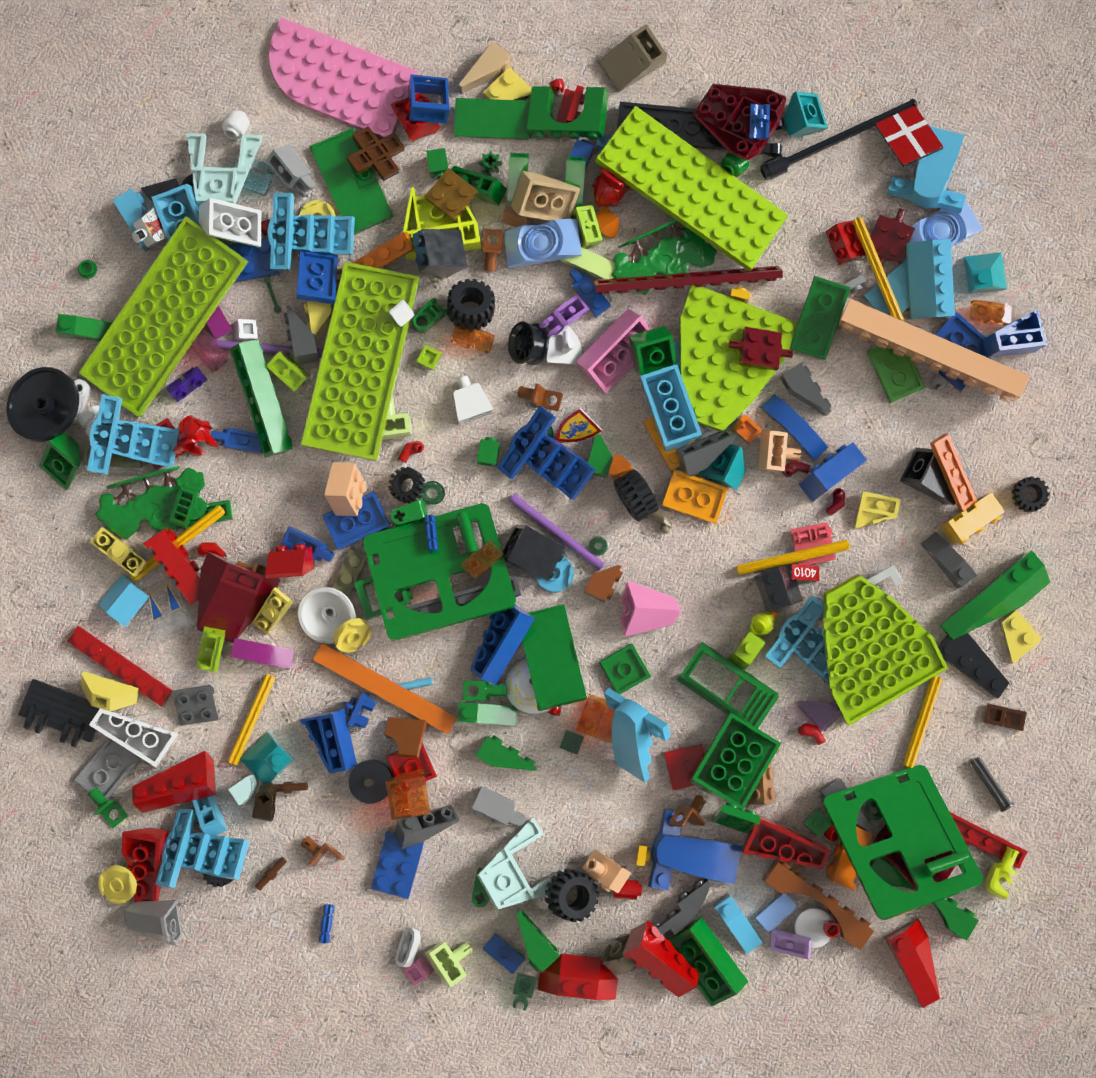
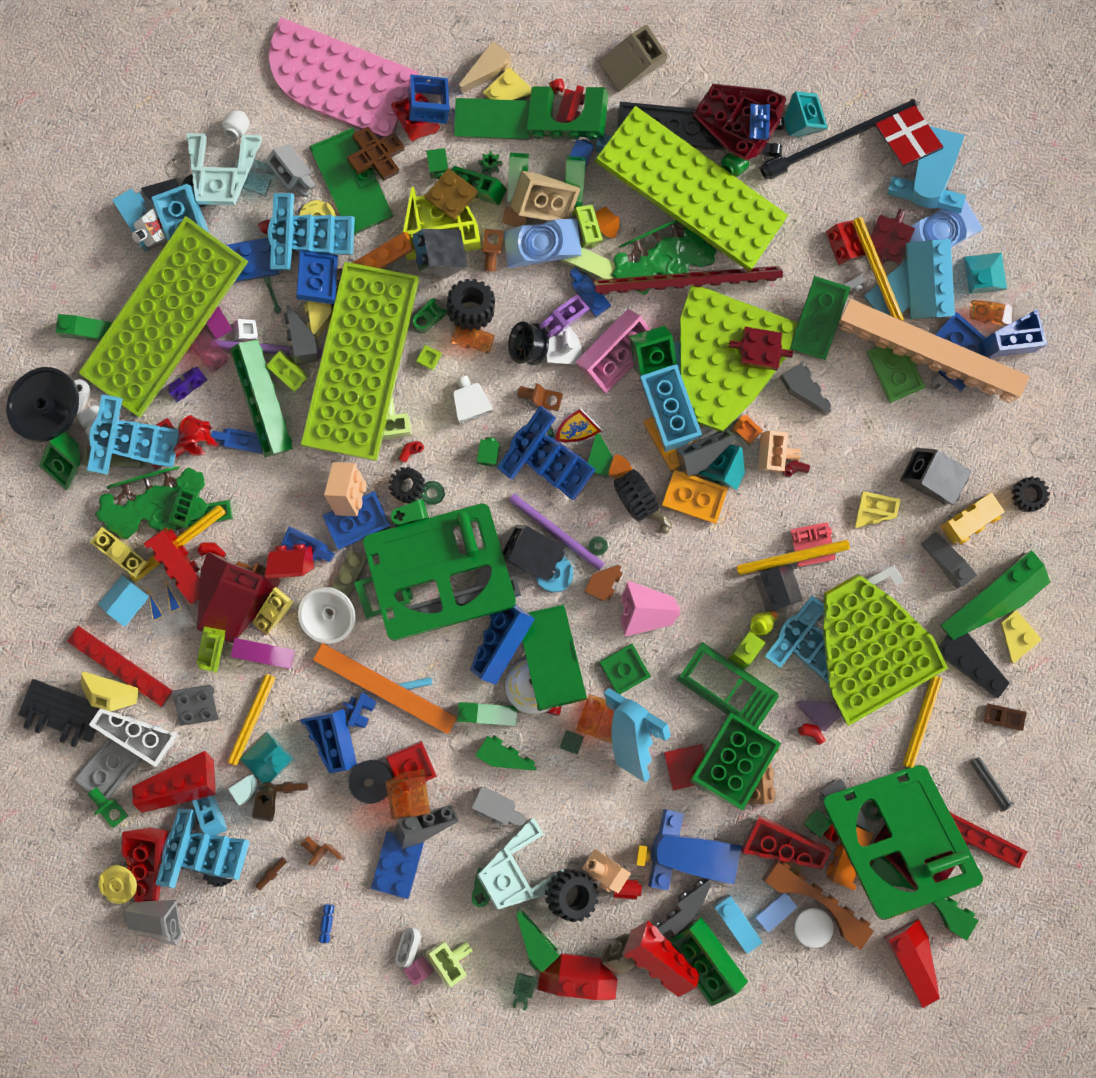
(87, 269): green plate -> none
(231, 222): white slope -> none
(352, 635): light yellow tile -> none
(401, 313): white slope -> none
(407, 735): dark orange tile -> none
(431, 535): blue axle -> none
(482, 560): clear orange slope -> none
(485, 690): green bracket -> none
(503, 953): blue plate -> none
(608, 189): red helmet -> none
(690, 813): dark orange bracket -> none
(739, 820): green plate -> none
(740, 294): yellow plate -> none
(790, 944): lavender plate -> none
(795, 426): blue slope -> none
(805, 572): red sticker -> none
(832, 471): blue wedge -> none
(833, 931): red hinge -> none
(838, 501): dark red arm -> none
(953, 472): orange plate -> none
(1001, 870): neon yellow piece -> none

